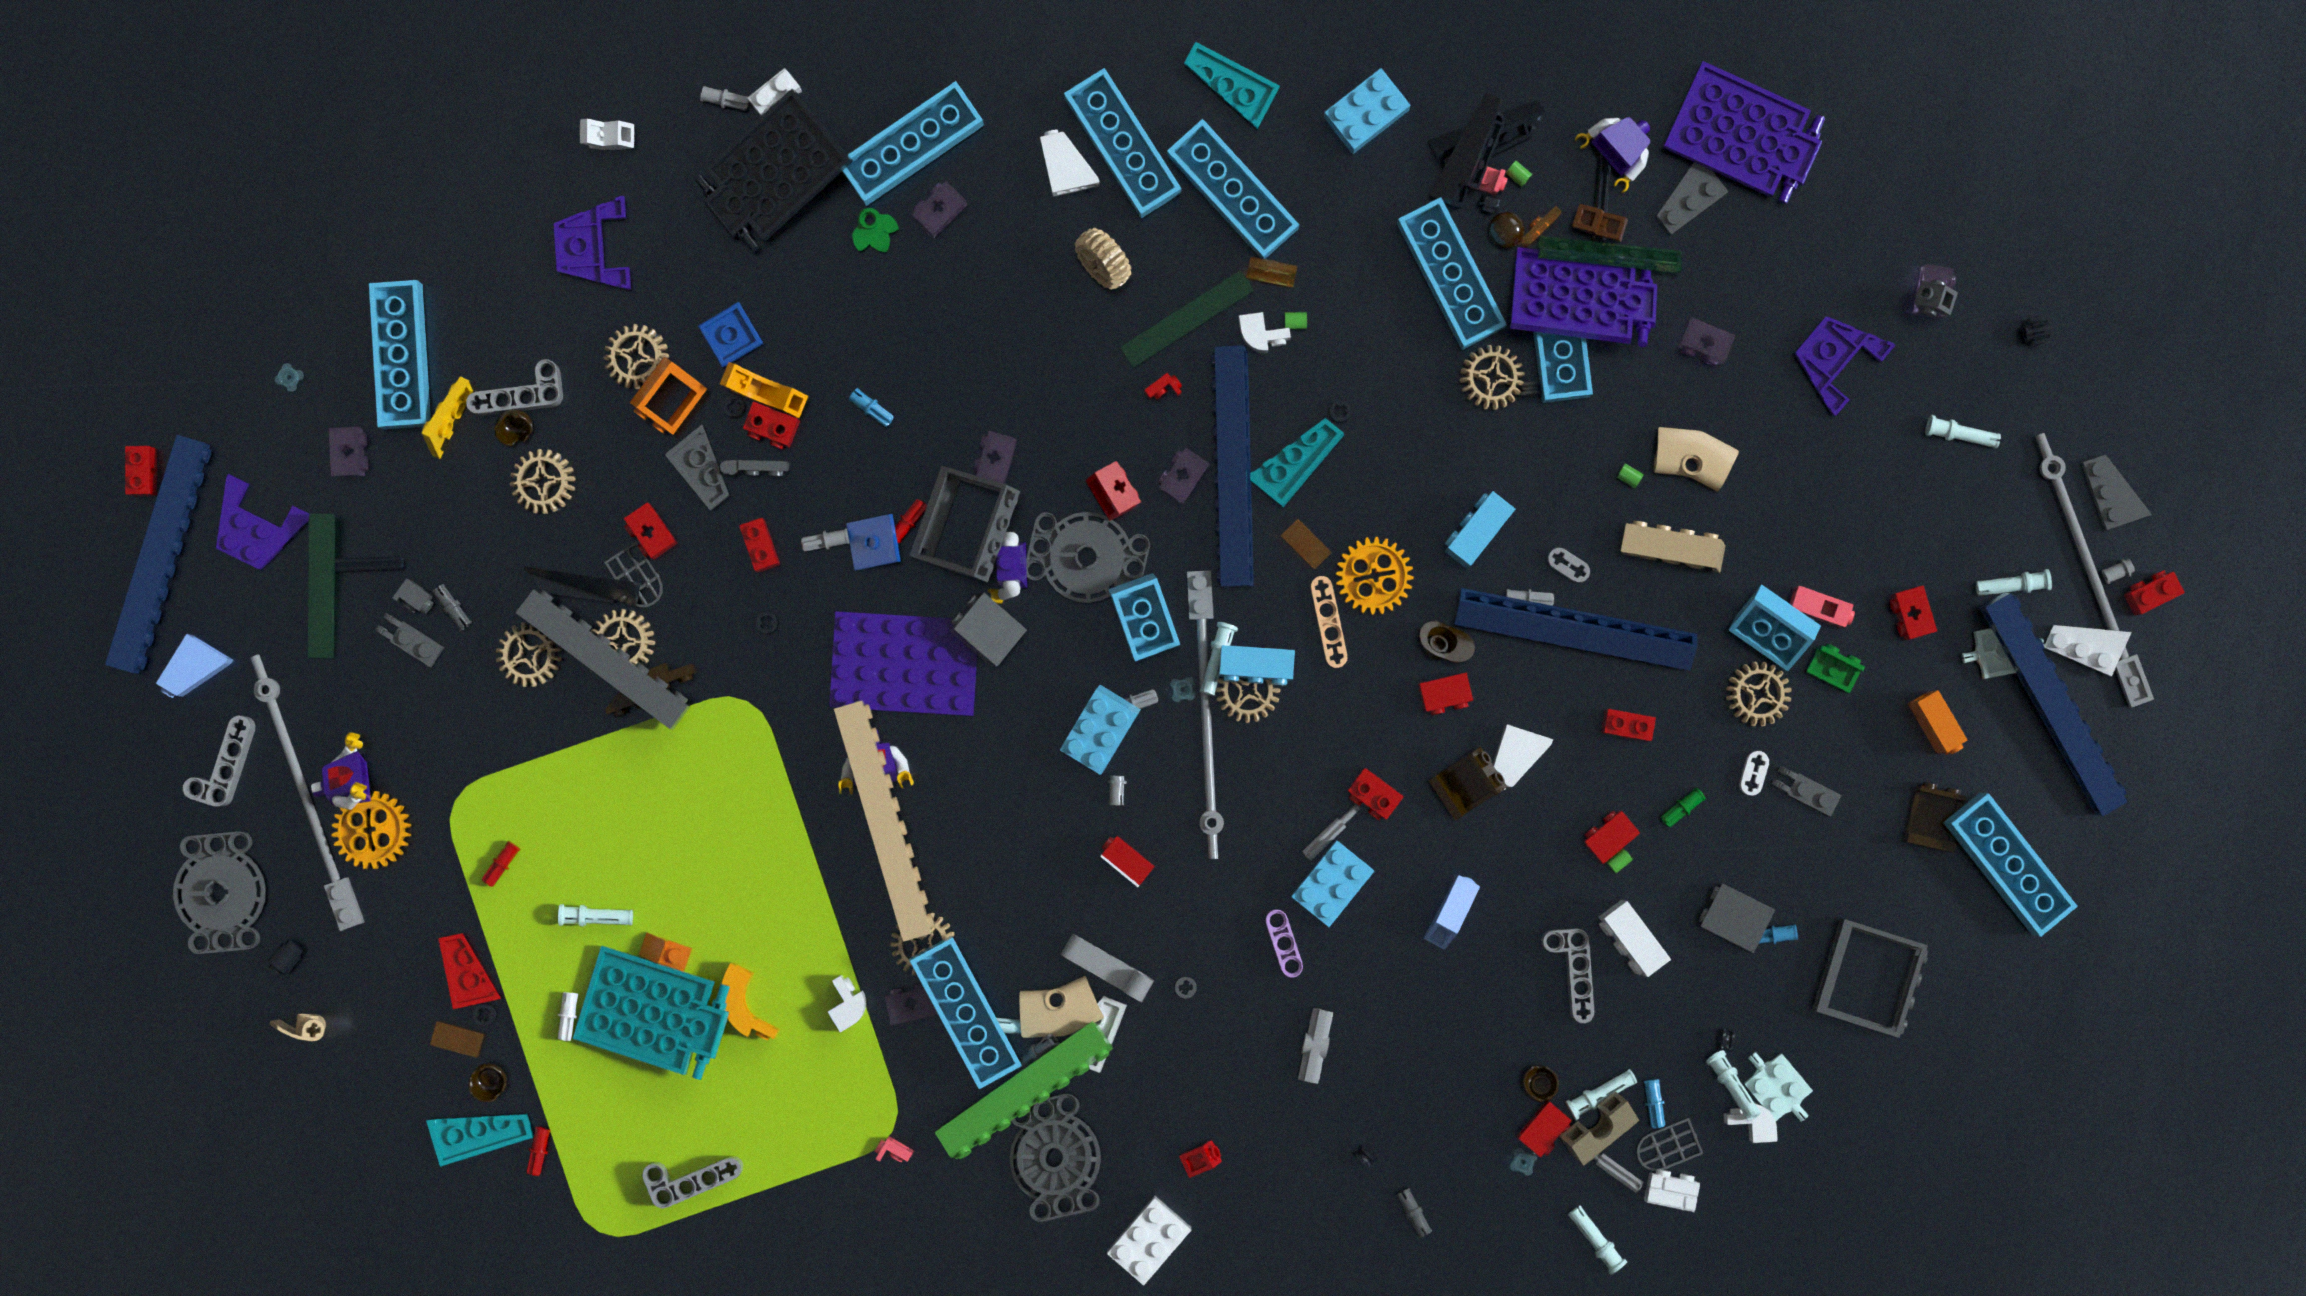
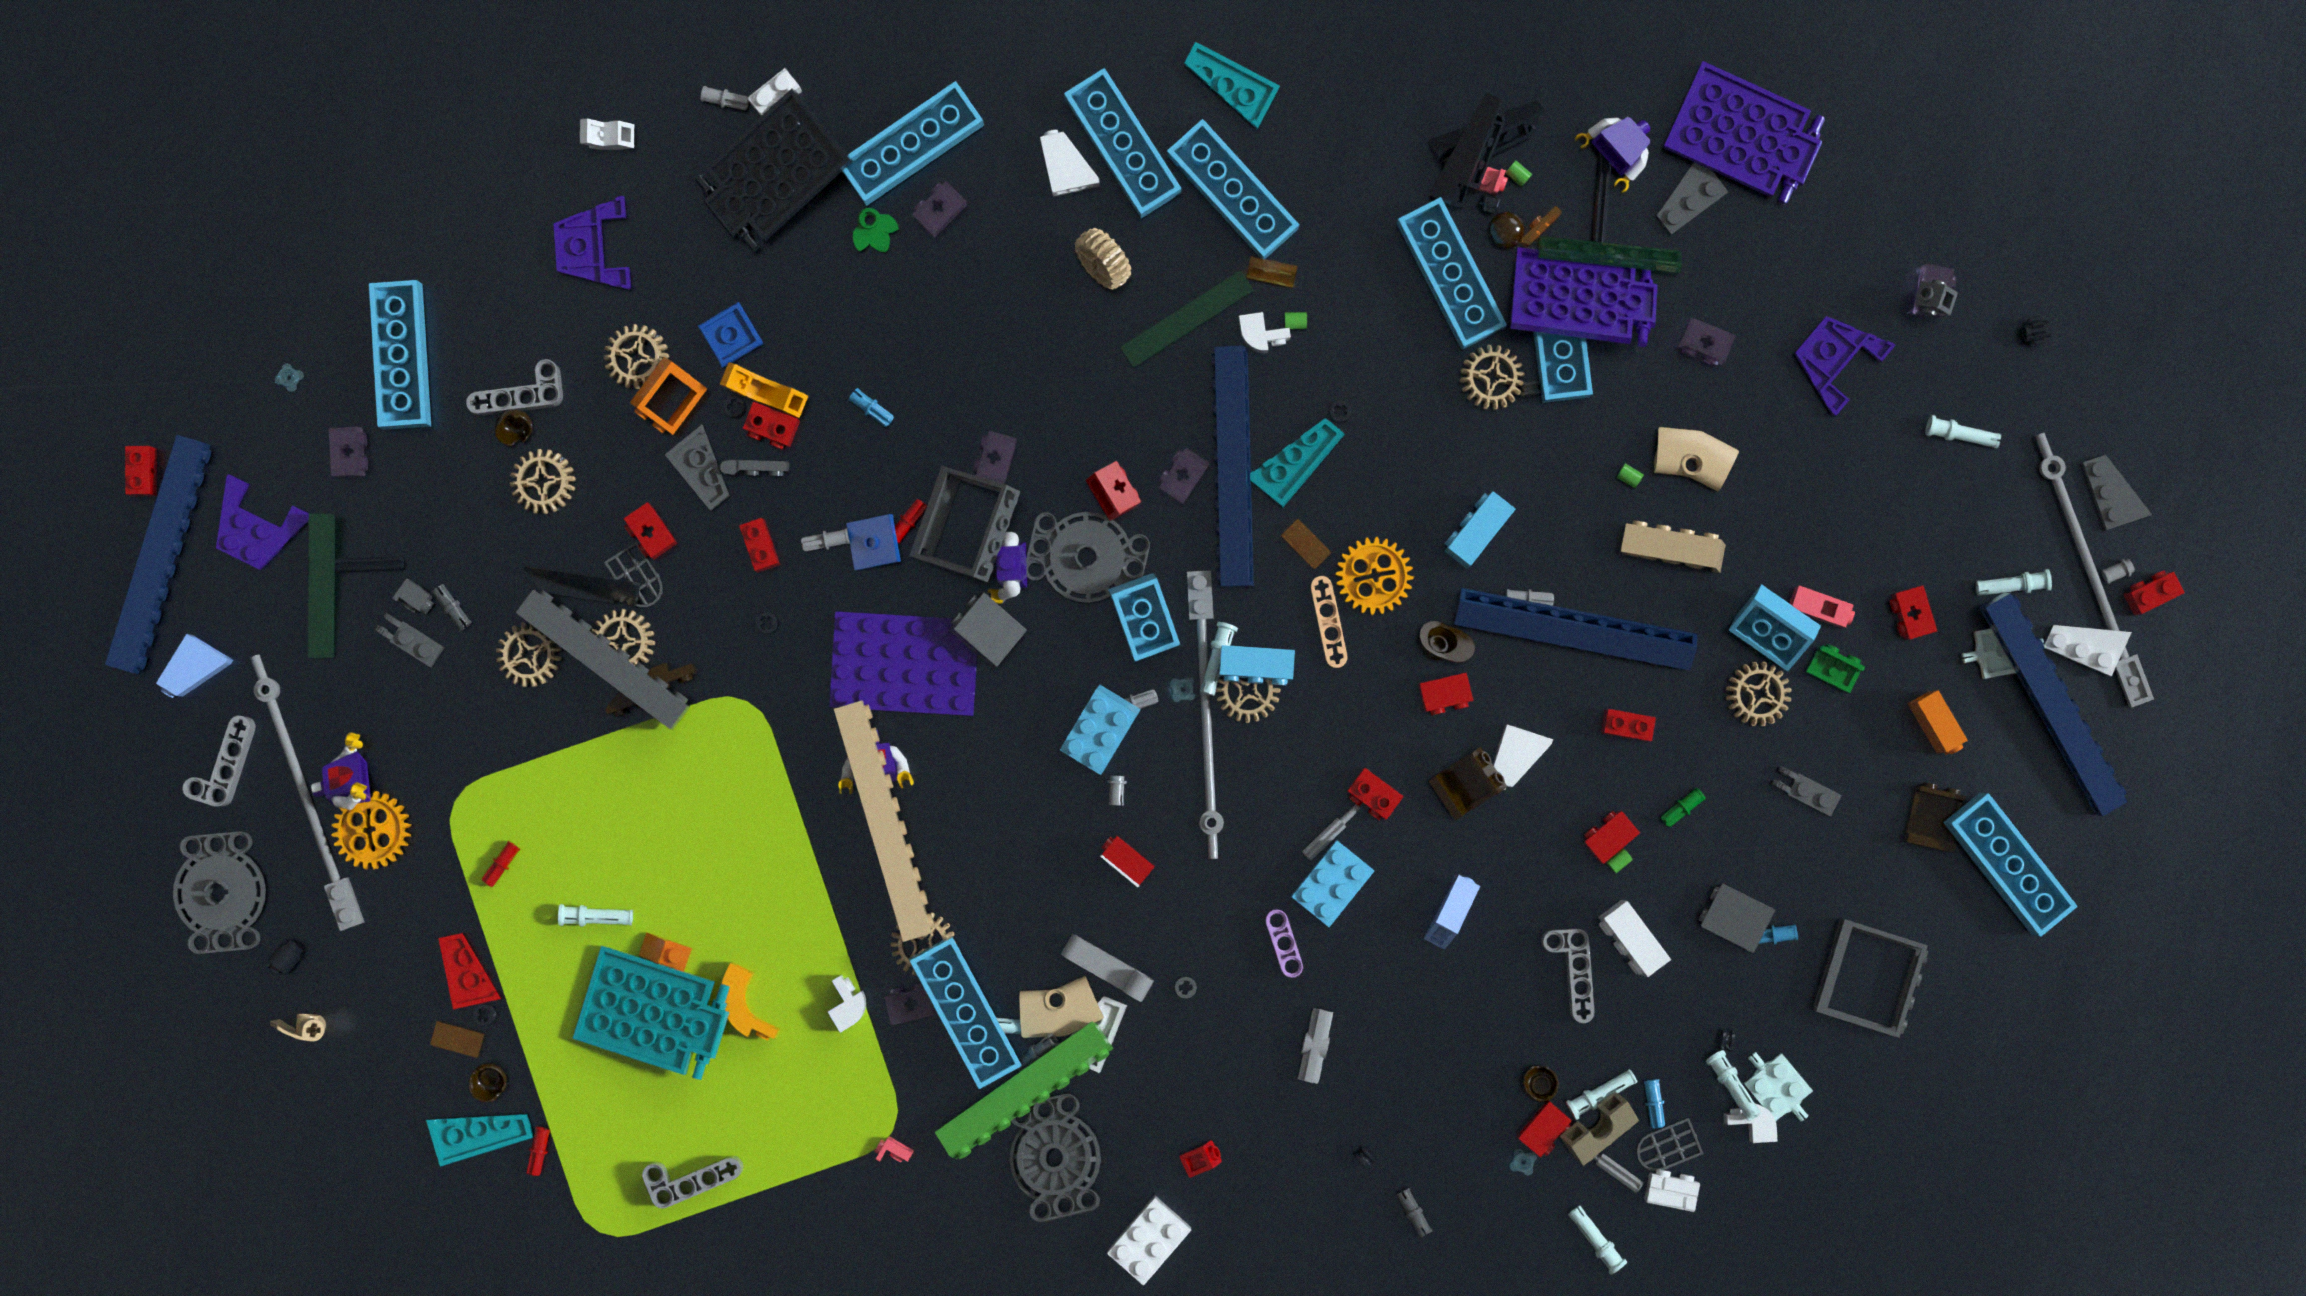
(441, 423): yellow wing -> none
(567, 1015): white axle -> none
(1158, 388): red bracket -> none
(1366, 111): medium azure brick -> none
(1571, 560): light grey beam -> none
(1600, 223): reddish brown slope -> none
(1759, 774): white beam -> none

